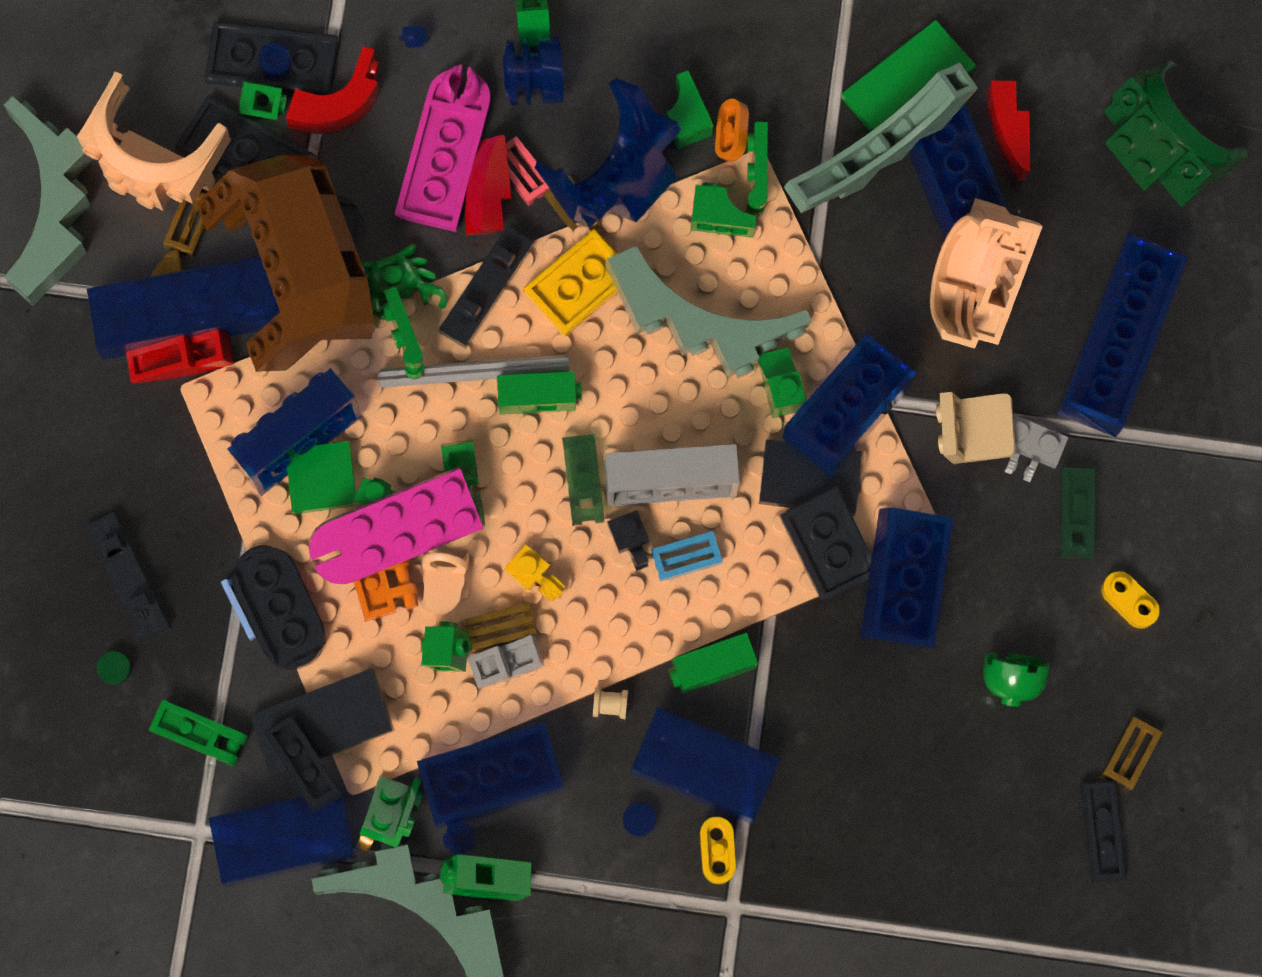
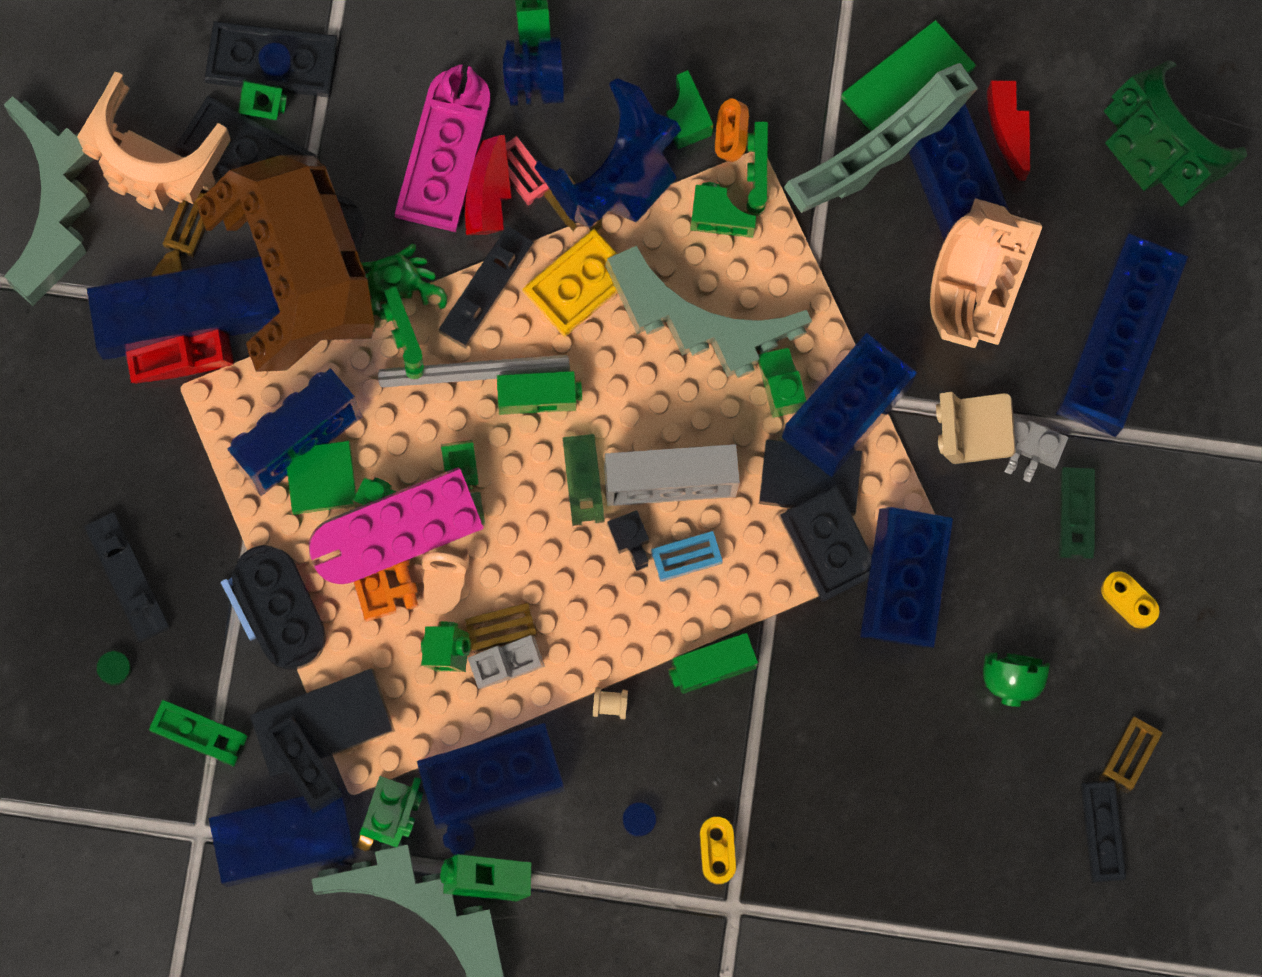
(339, 110): red arch -> none
(414, 36): clear blue plate -> none
(529, 568): yellow plate -> none
(705, 766): clear blue brick -> none

